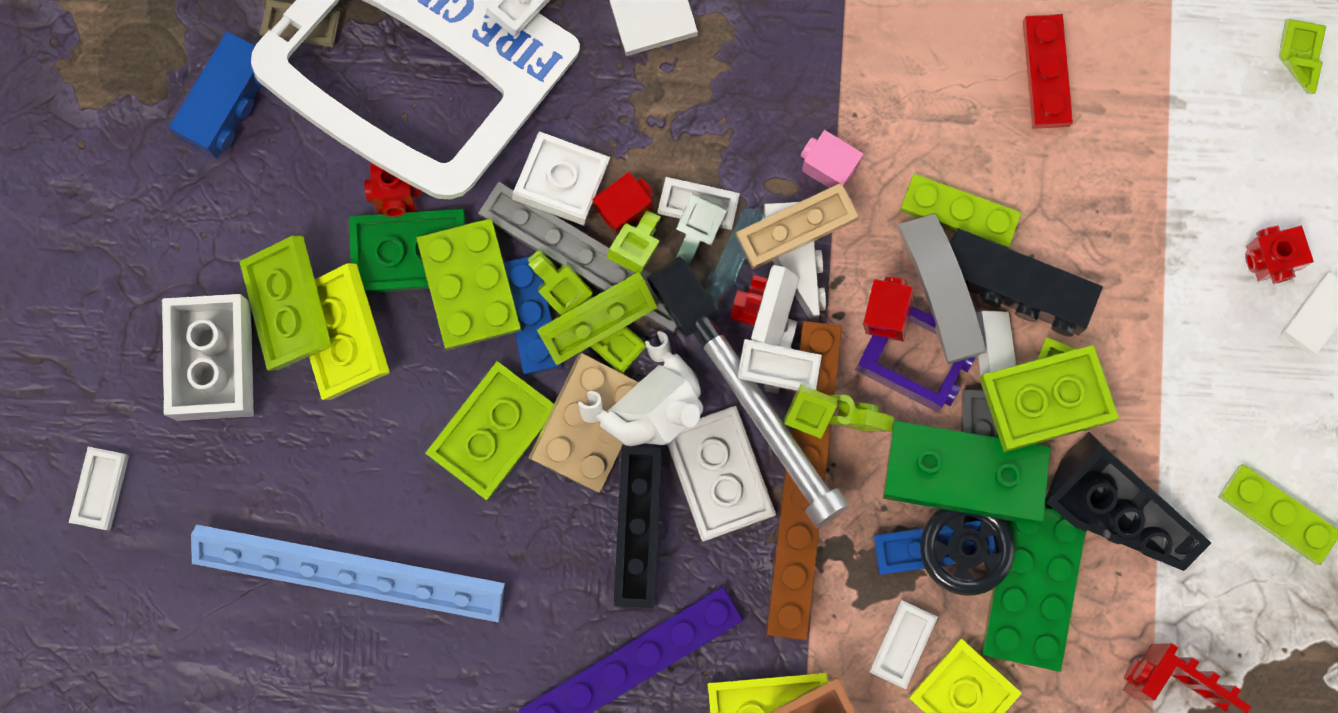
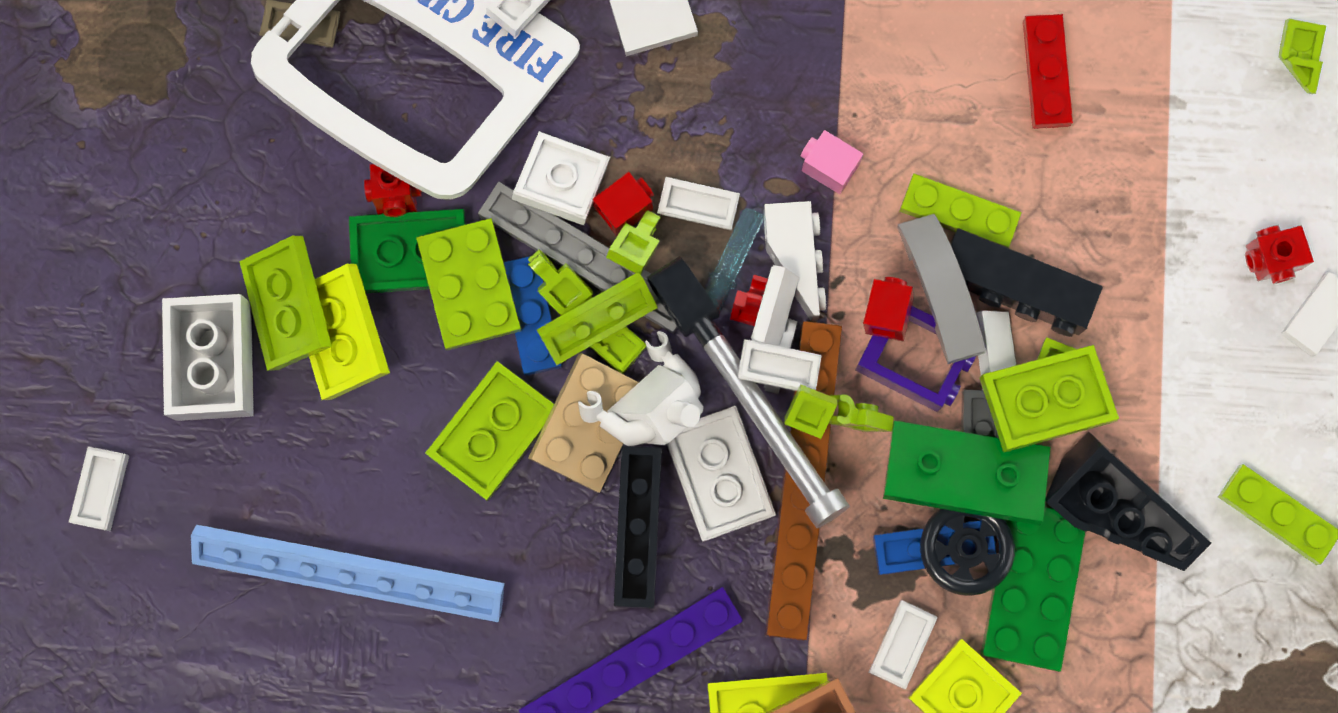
(218, 98): blue brick -> none
(699, 223): plate -> none
(797, 226): tan plate -> none
(1151, 674): red plate -> none

